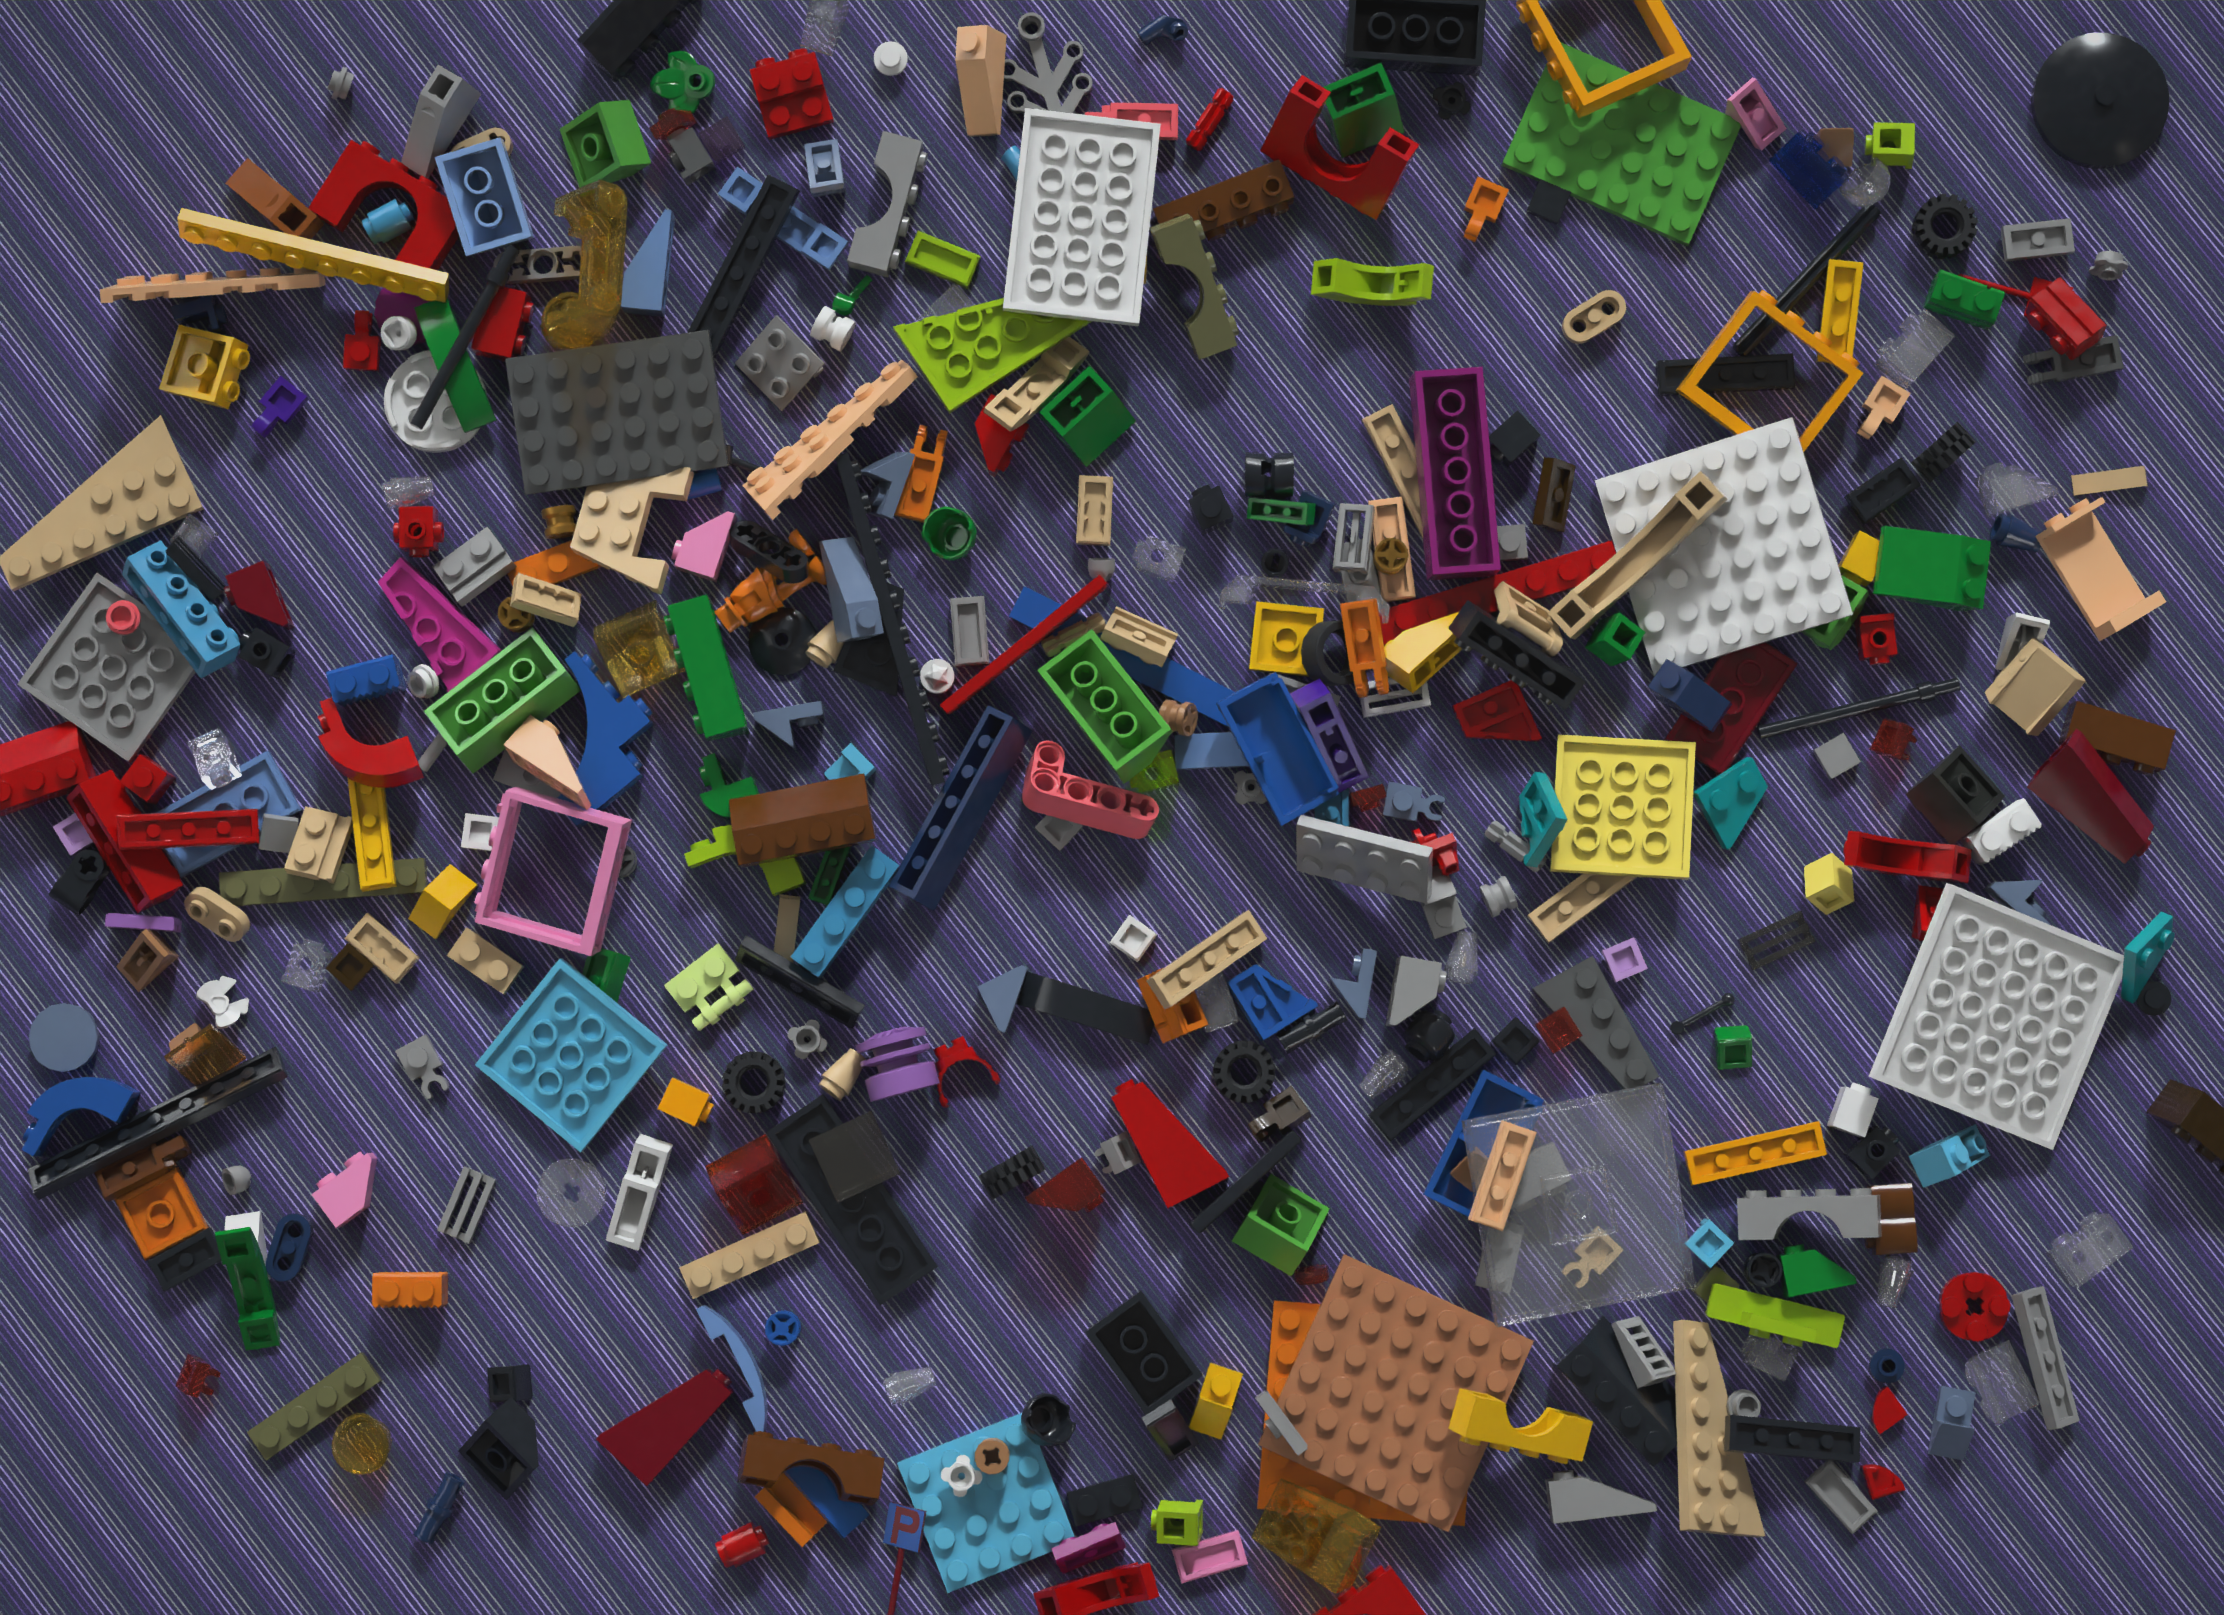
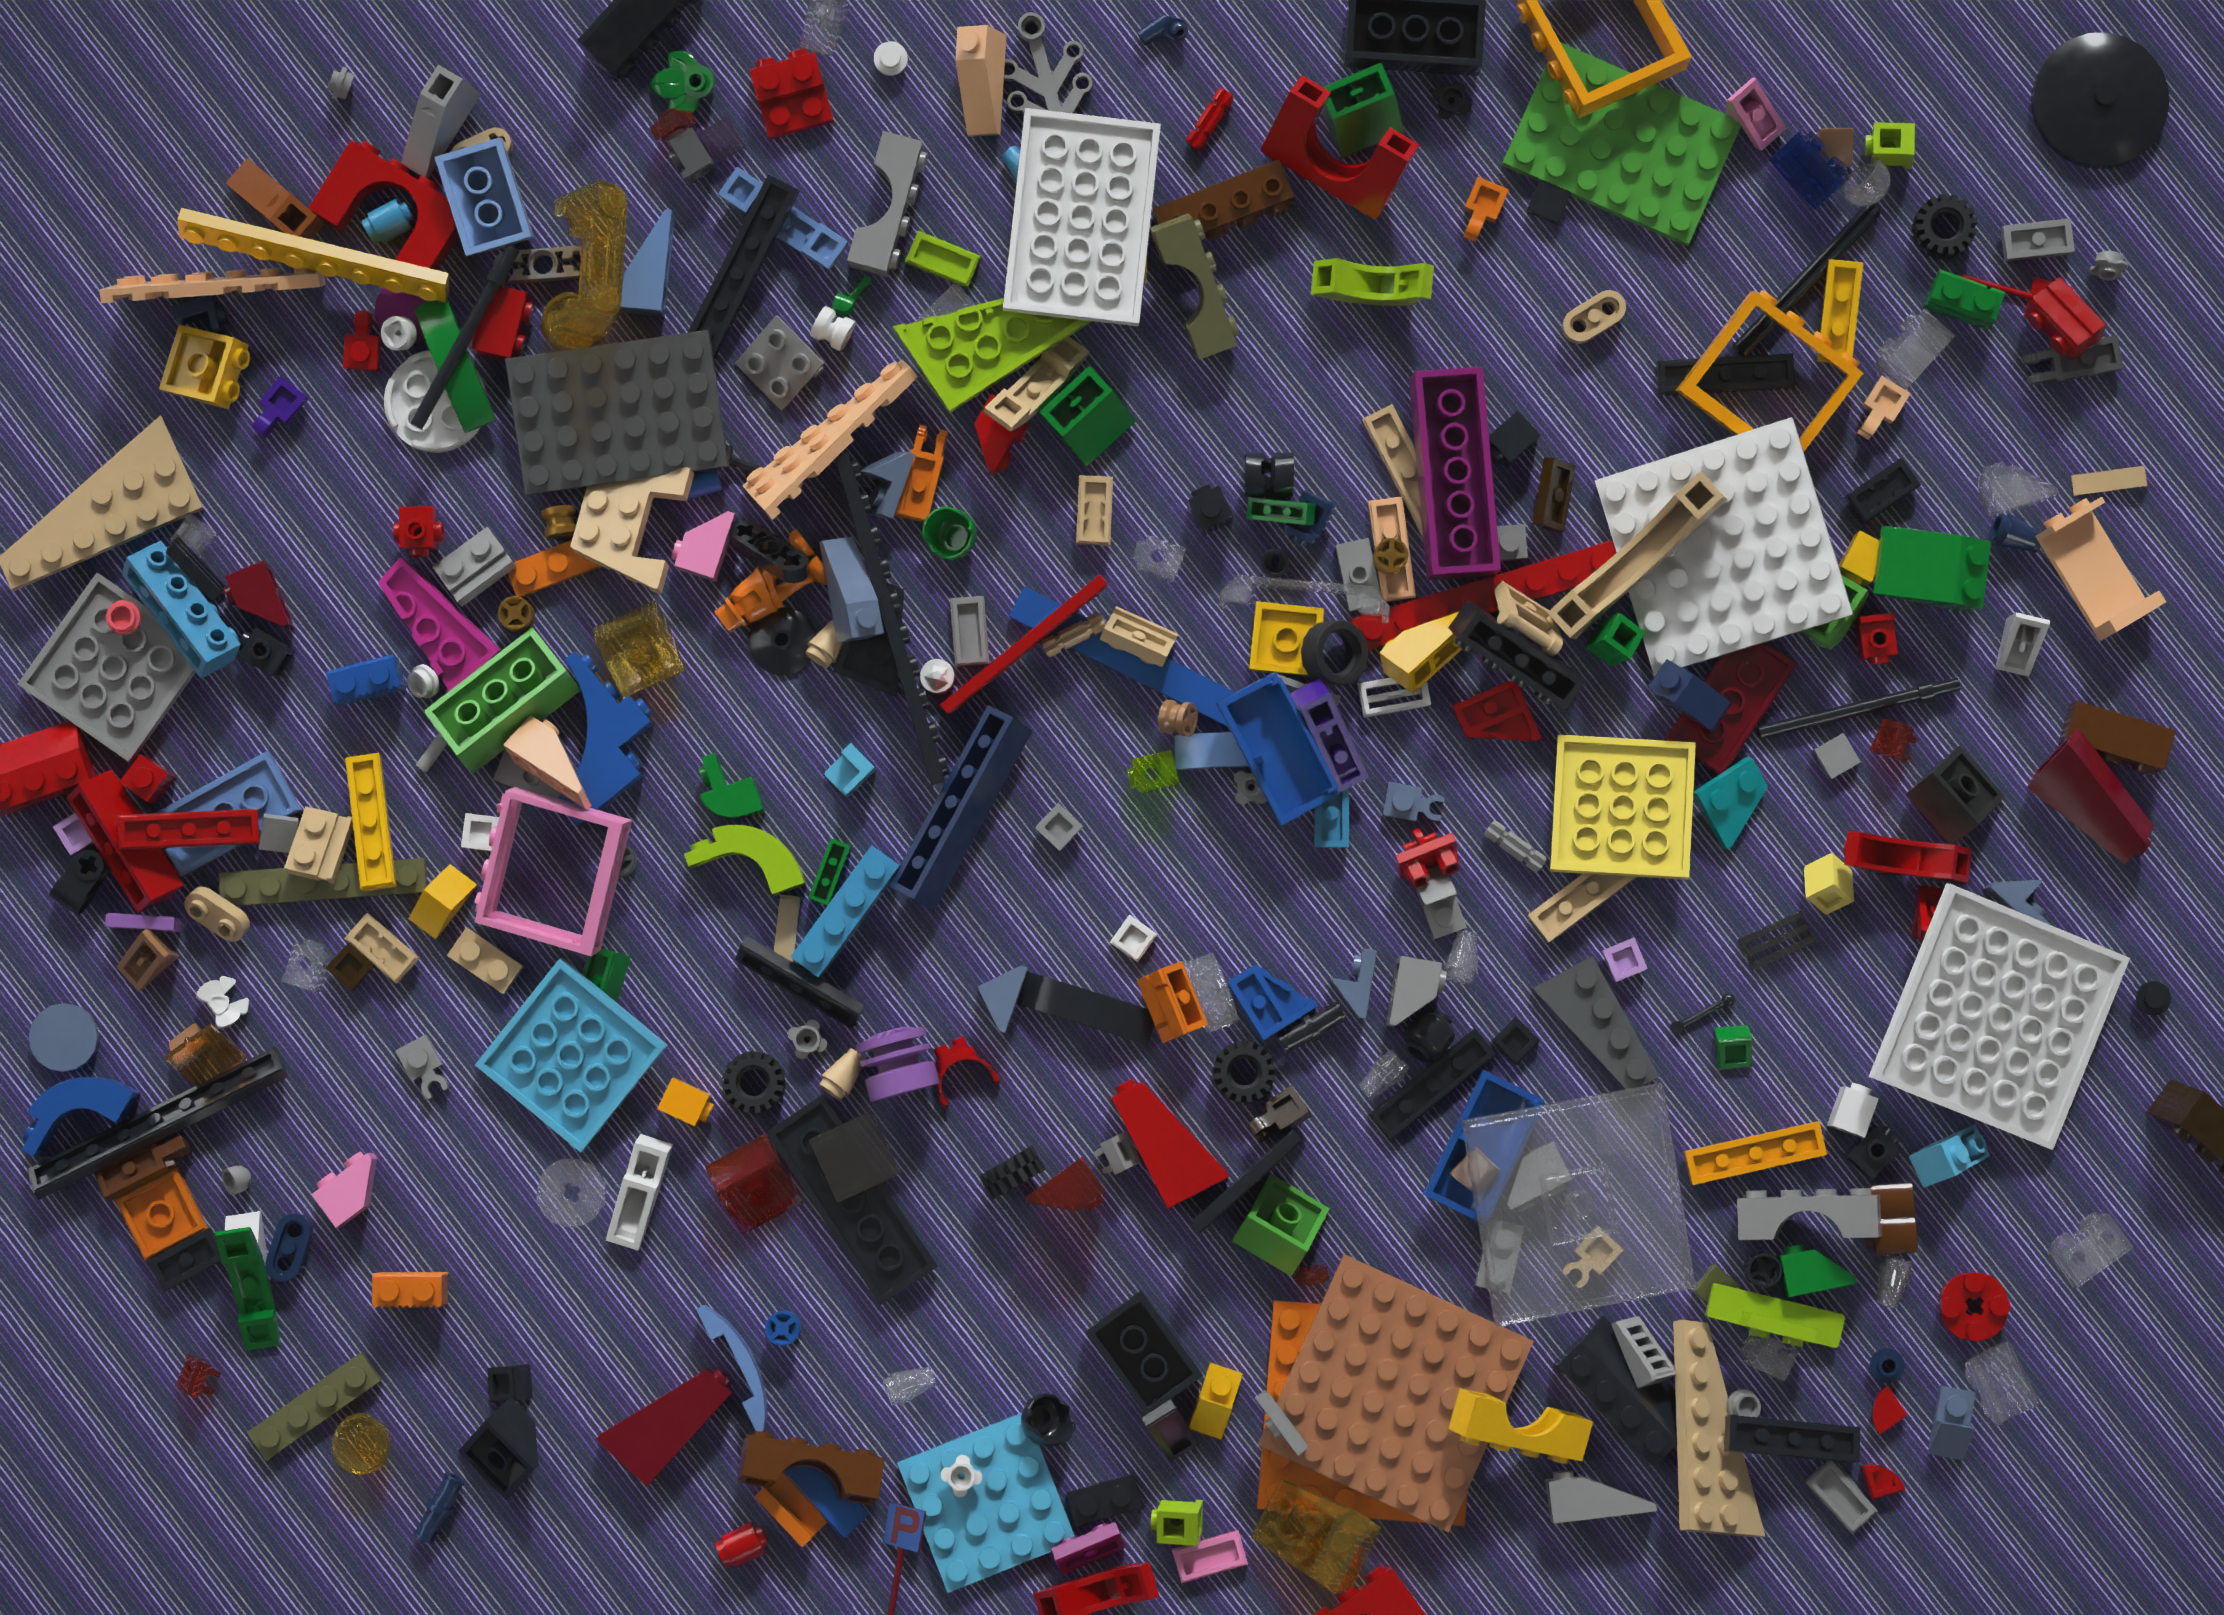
(215, 759): clear brick -> none
(369, 765): red arch -> none
(407, 491): clear cone -> none
(477, 1178): light grey tile -> none
(545, 600): tan plate -> none
(605, 143): bright green slope -> none
(703, 978): yellowish green plate -> none
(707, 668): green slope -> none
(749, 1255): tan plate -> none
(780, 720): sand blue slope -> none
(802, 820): reddish brown slope -> none
(824, 168): sand blue slope -> none
(995, 1451): medium nougat wheel -> none
(1084, 800): coral beam -> none
(1101, 566): light grey hinge -> none
(1106, 705): bright green slope -> none
(1146, 112): coral hinge -> none
(1206, 959): tan plate -> none
(1351, 566): light grey tile -> none
(1364, 859): light grey plate -> none
(1365, 644): orange hinge -> none
(1368, 798): clear red plate -> none
(1498, 896): light grey wheel -> none
(1502, 1175): light nougat tile -> none
(1541, 817): teal wing -> none
(1558, 1030): clear red tile -> none
(1708, 1243): medium azure panel -> none
(1943, 452): black tyre -> none
(2001, 831): white brick -> none
(2034, 687): tan slope -> none
(2045, 1358): light grey plate -> none
(2144, 954): teal wing -> none

